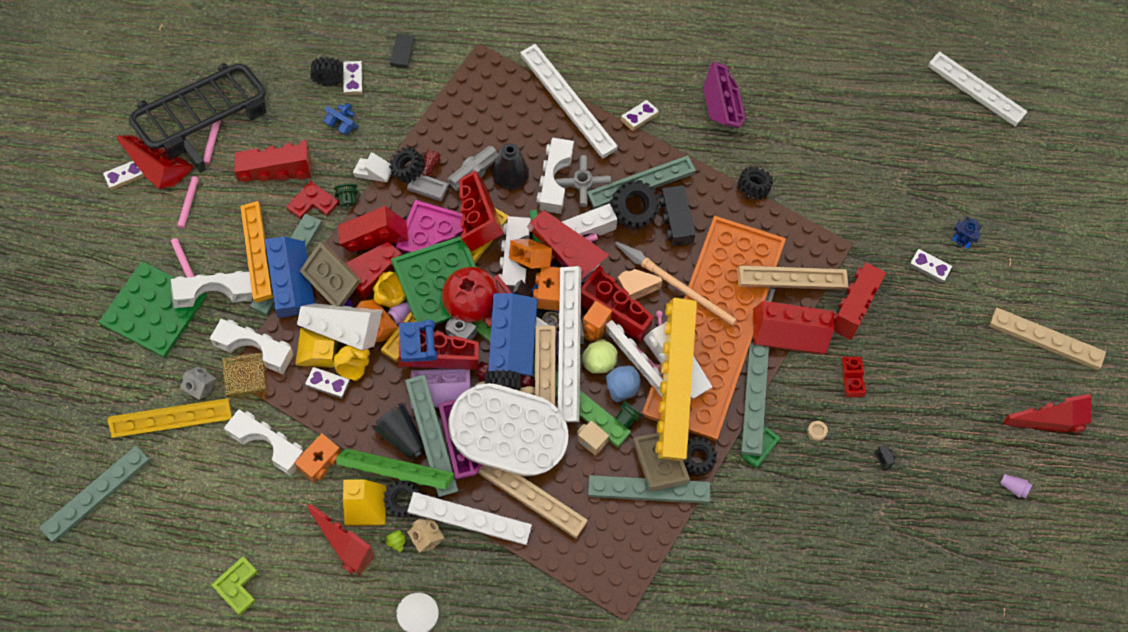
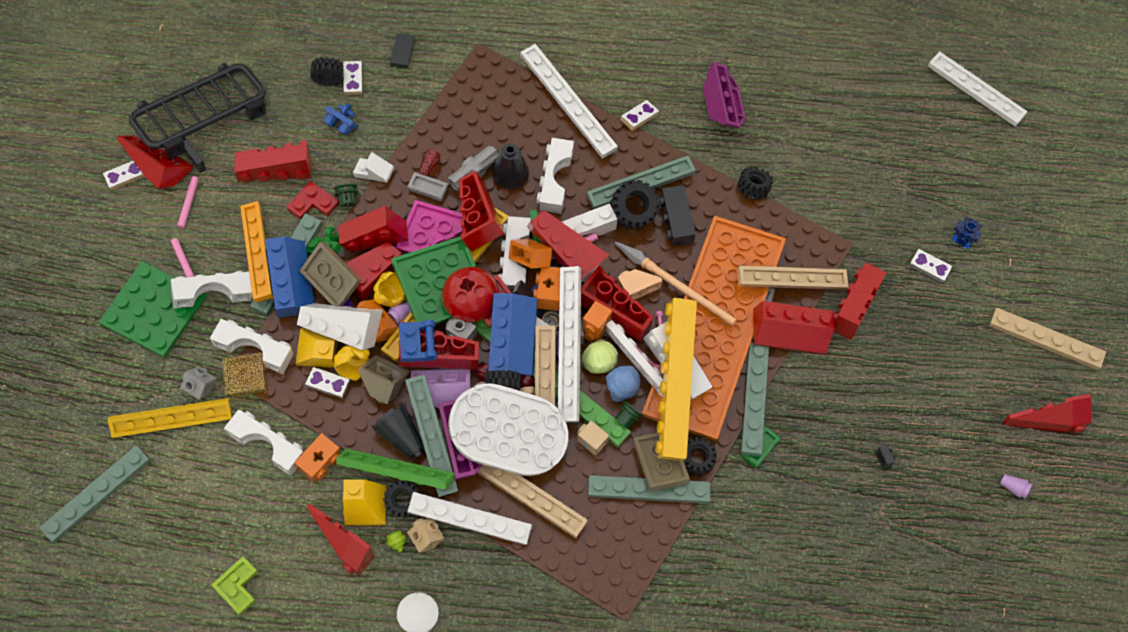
(211, 142): bright pink bar -> none
(329, 239): none -> green plate
(382, 378): none -> dark tan slope
(401, 159): black tyre -> none
(583, 174): light grey bar -> none
(817, 431): tan tile -> none
(853, 377): red slope -> none

